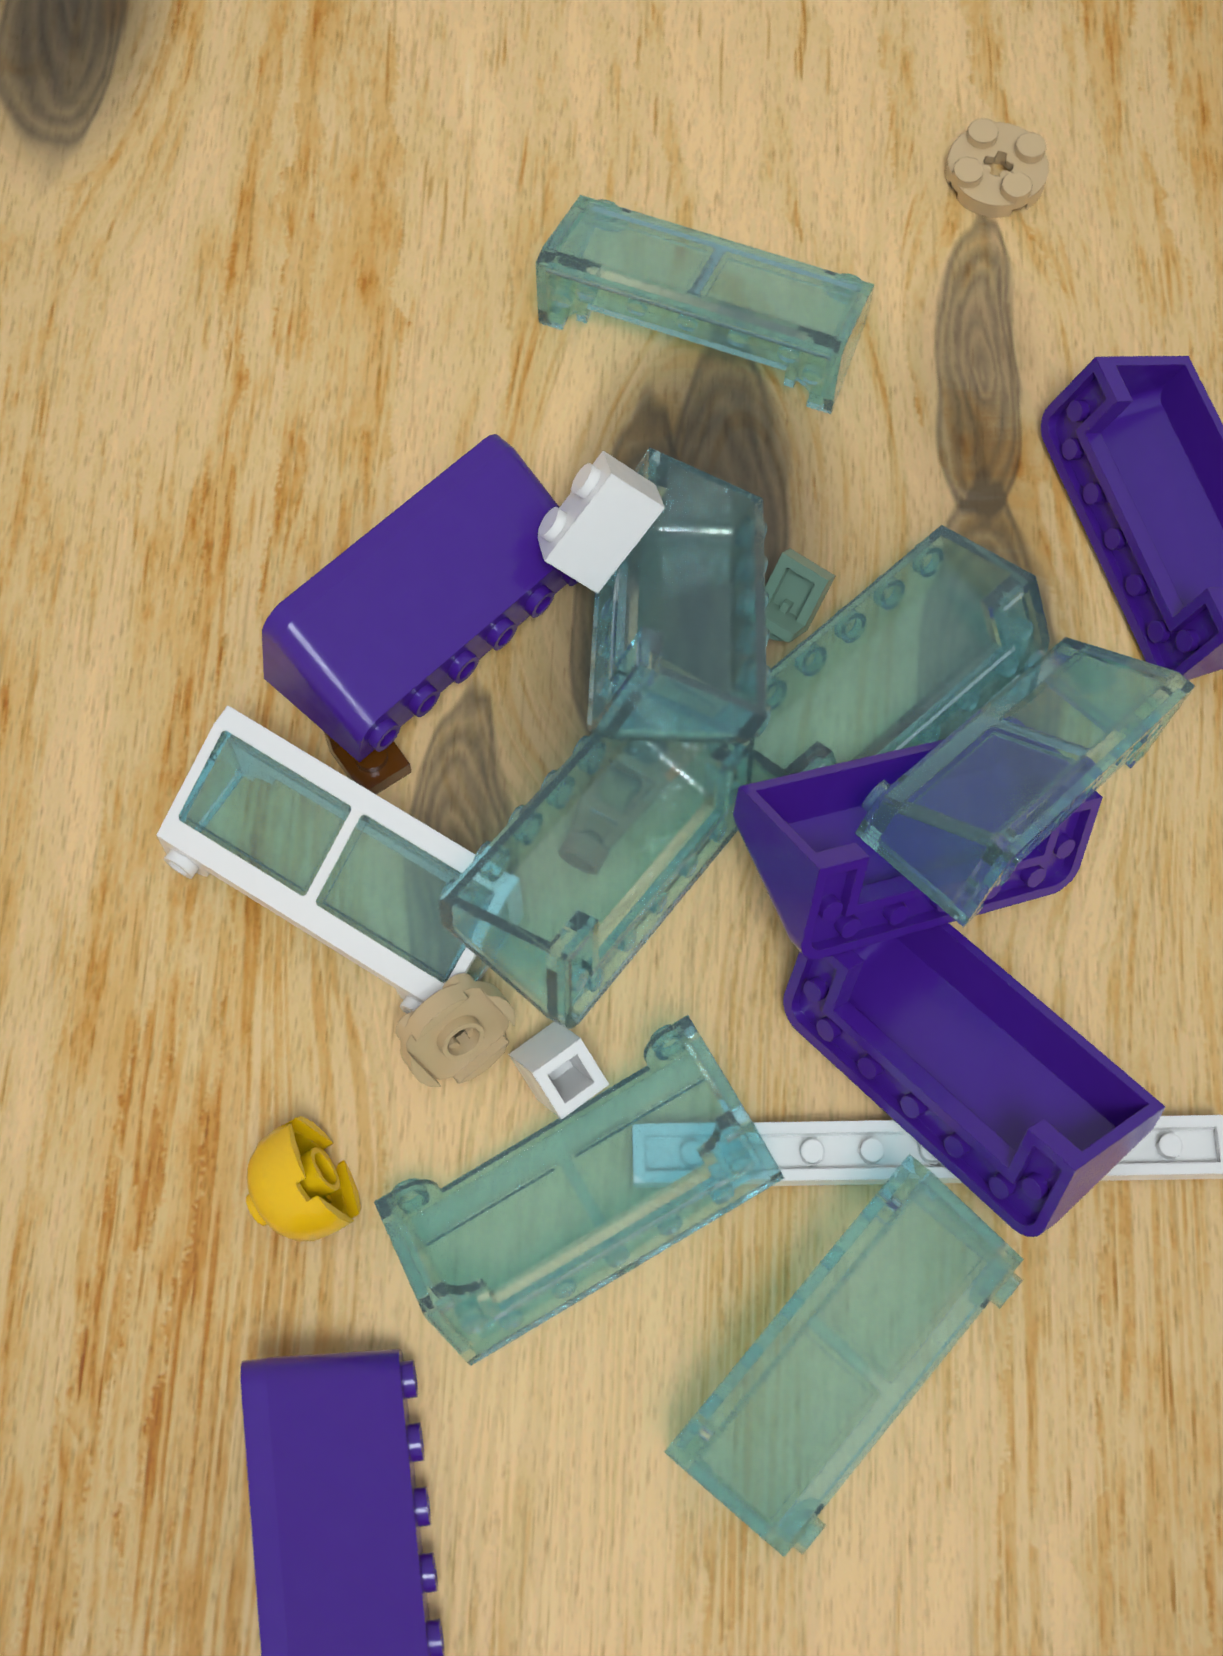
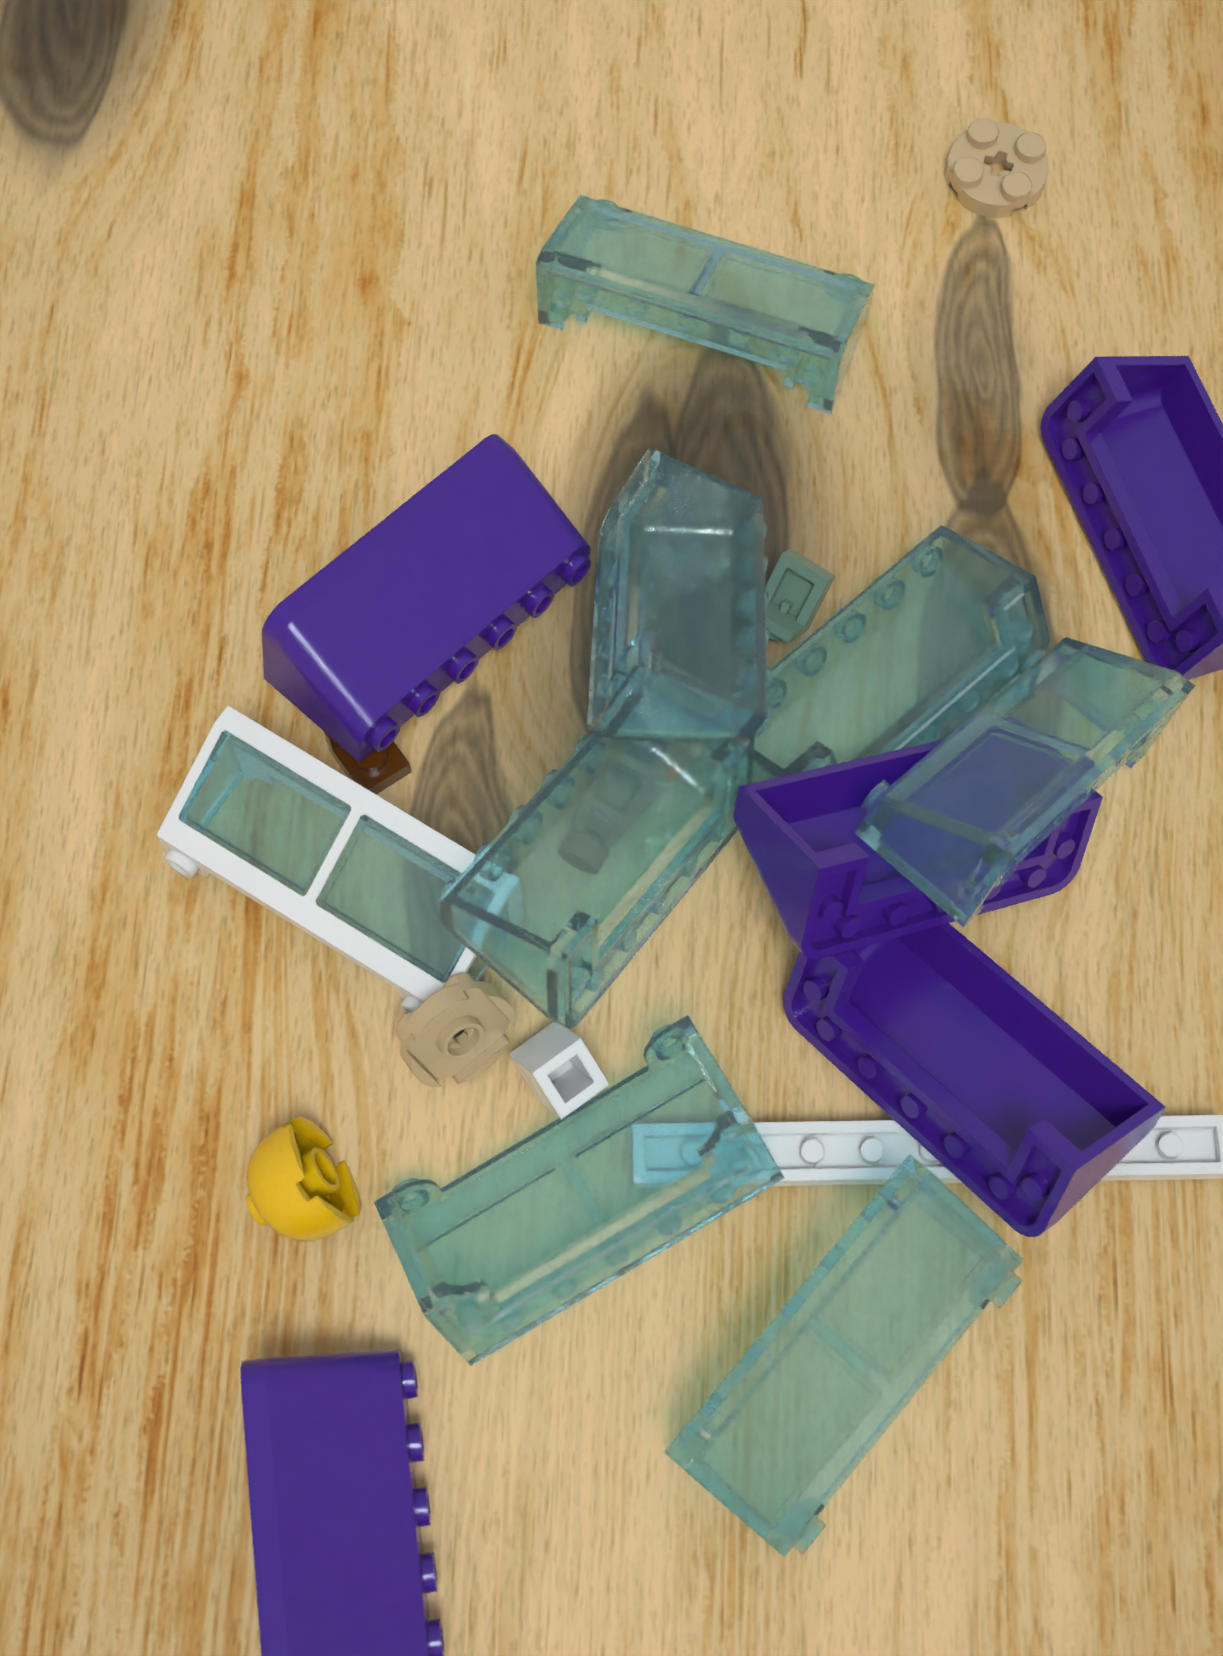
(599, 521): white brick -> none

